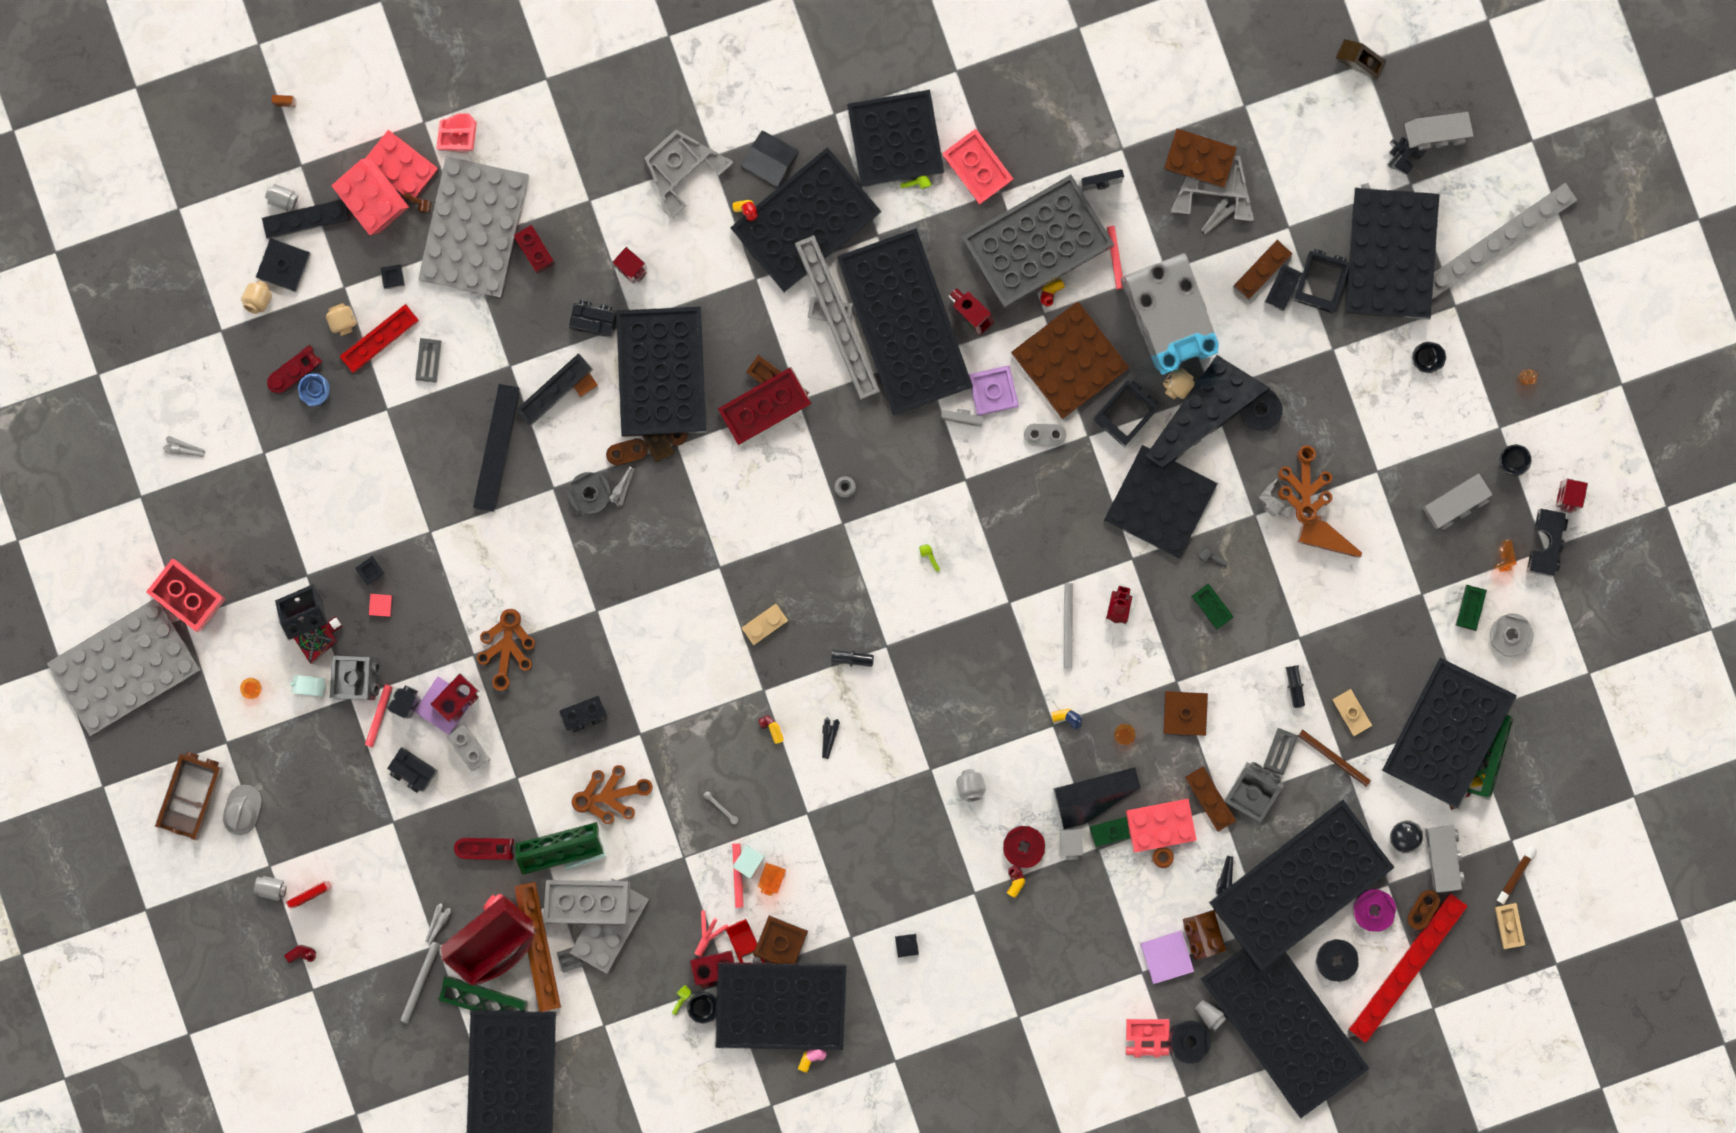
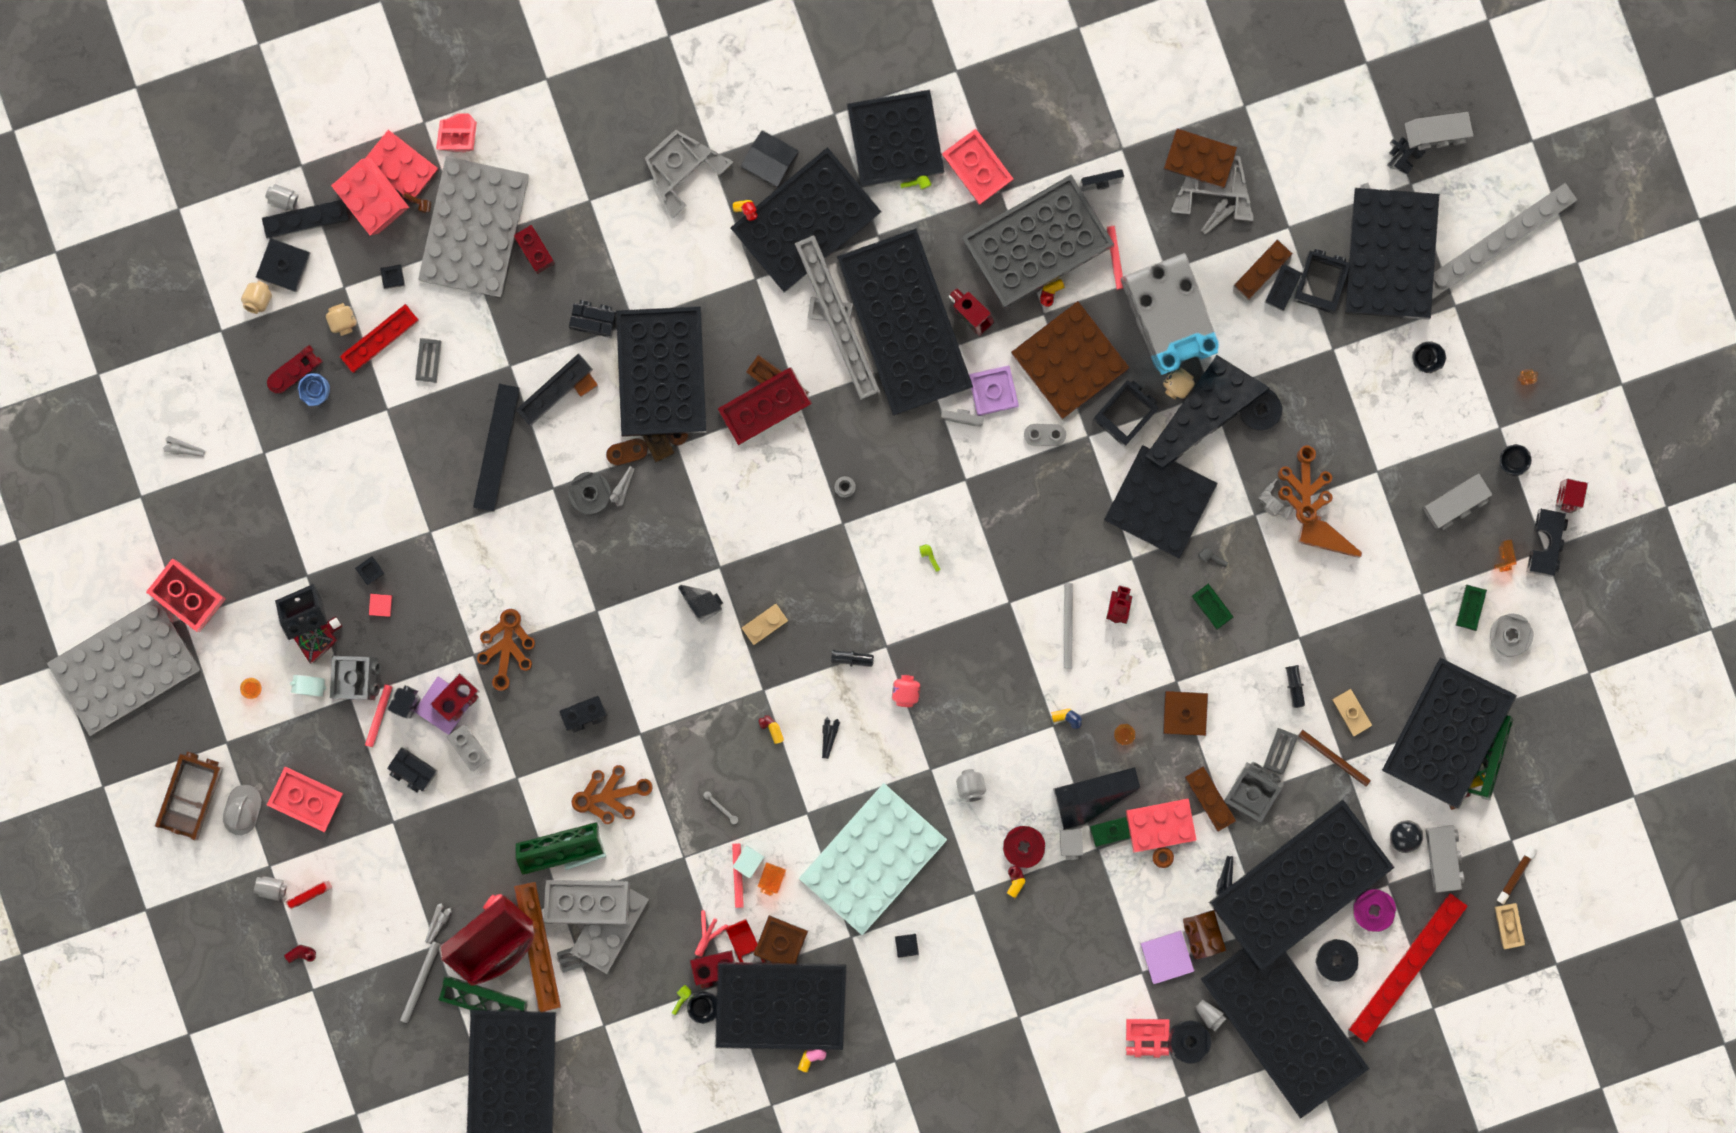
(283, 100): dark orange tile -> none
(305, 799): none -> coral plate
(484, 848): dark red plate -> none
(630, 265): dark red brick -> none
(701, 602): none -> black wedge
(873, 859): none -> light aqua plate
(906, 691): none -> coral head
(1360, 58): dark brown slope -> none
(1422, 909): reddish brown plate -> none

